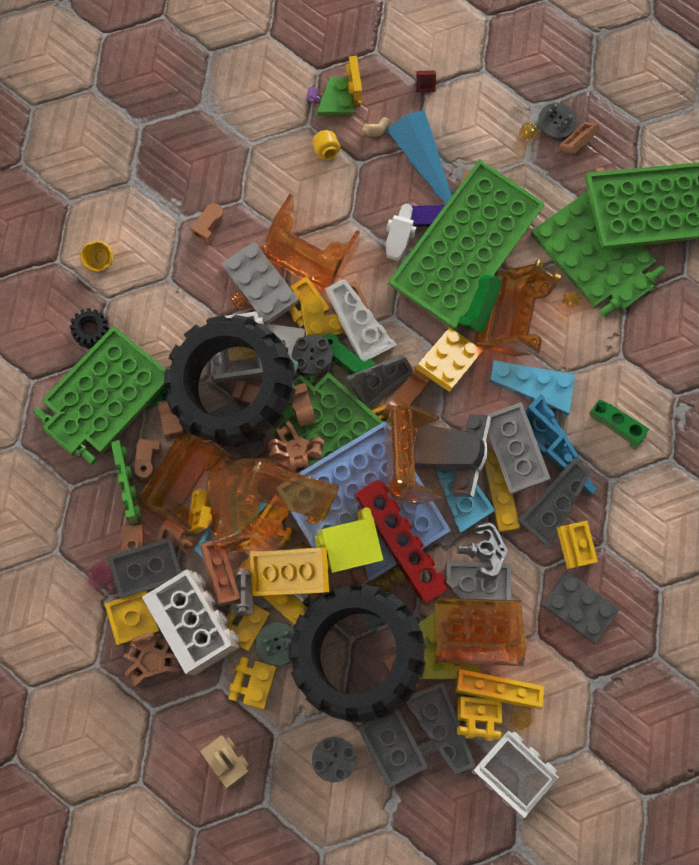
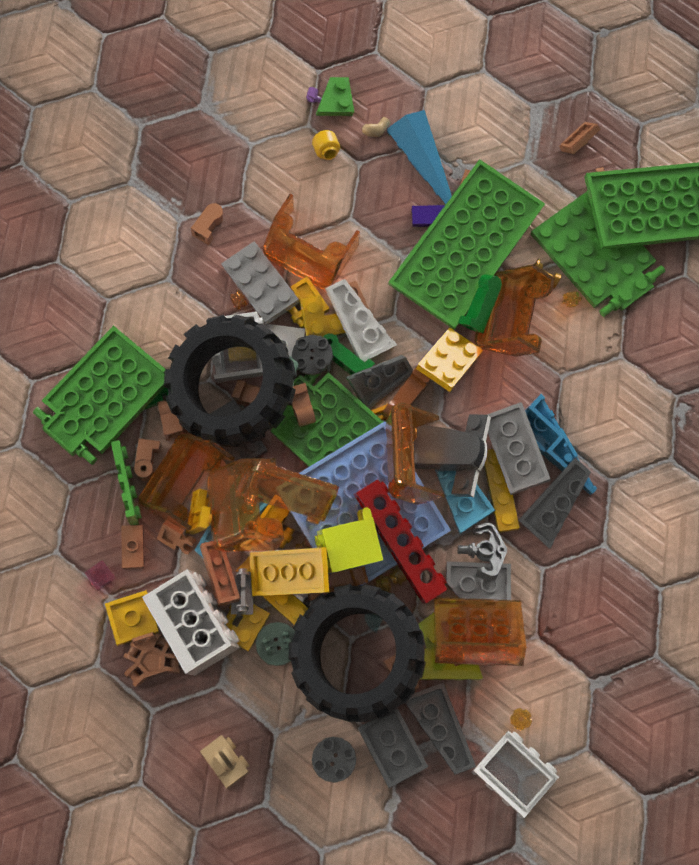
(85, 317): black tyre -> none
(96, 256): yellow hair -> none
(144, 567): dark grey plate -> none
(259, 683): yellow plate -> none
(296, 451): nougat piece -> none
(354, 85): yellow plate -> none
(400, 232): white hinge -> none
(426, 81): dark red tile -> none
(479, 711): yellow plate -> none
(499, 689): yellow plate -> none
(528, 131): clear yellow plate -> none
(532, 382): medium azure wing -> none
(564, 127): dark grey plate -> none
(577, 544): yellow plate -> none
(580, 607): dark grey plate -> none
(619, 422): green leg -> none

